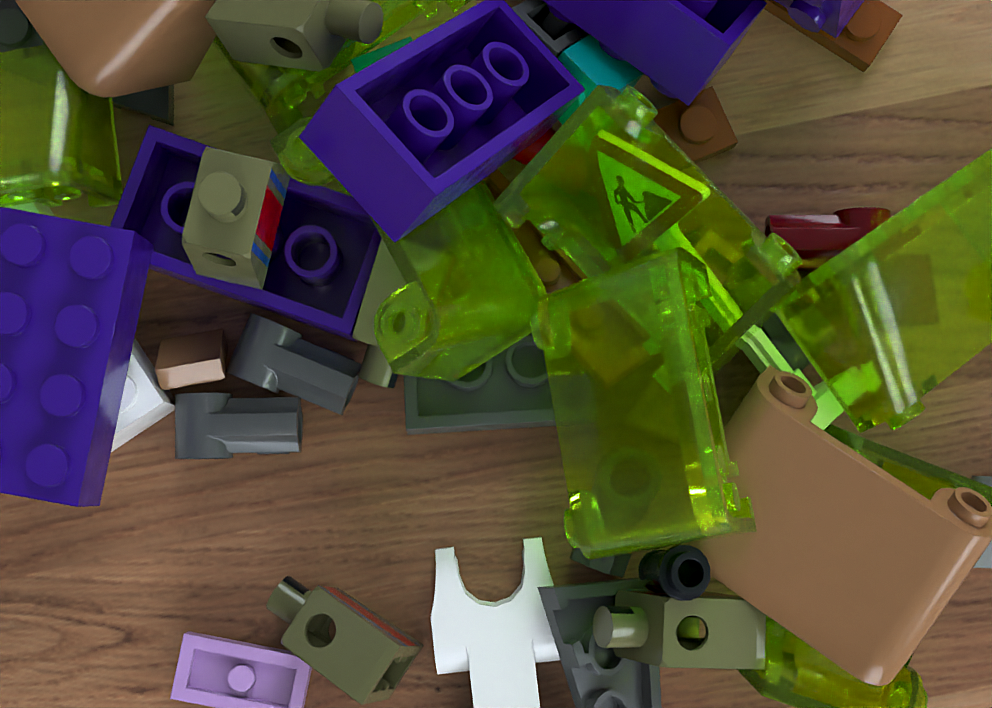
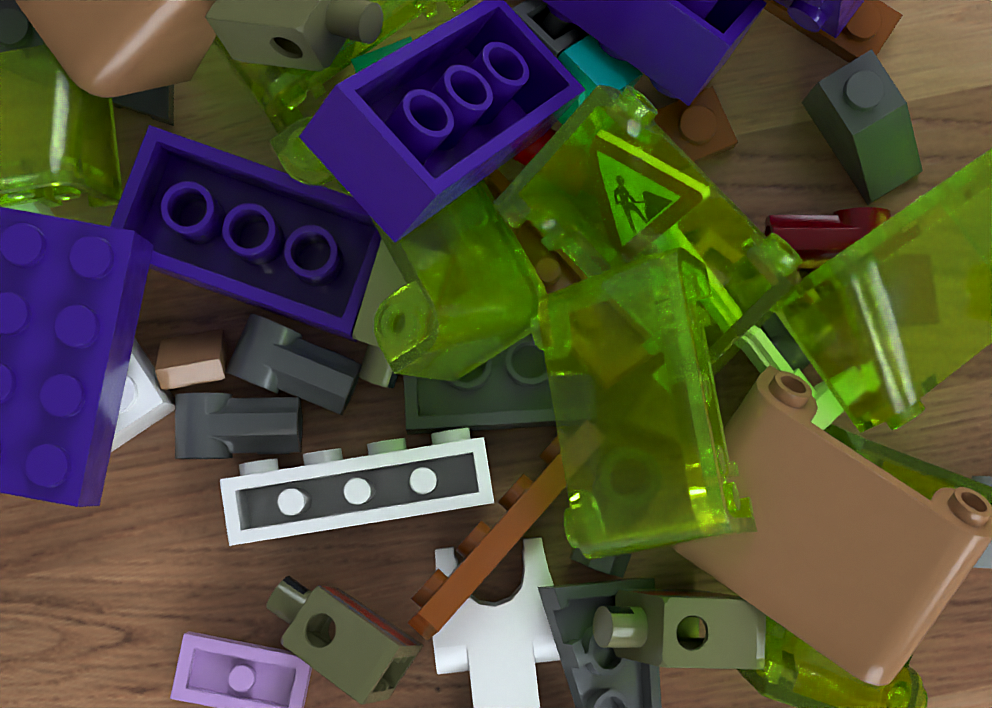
(234, 215): olive torso -> none
(357, 490): none -> white brick
(487, 546): none -> dark orange plate
(678, 572): black pin -> none
(866, 126): none -> slope

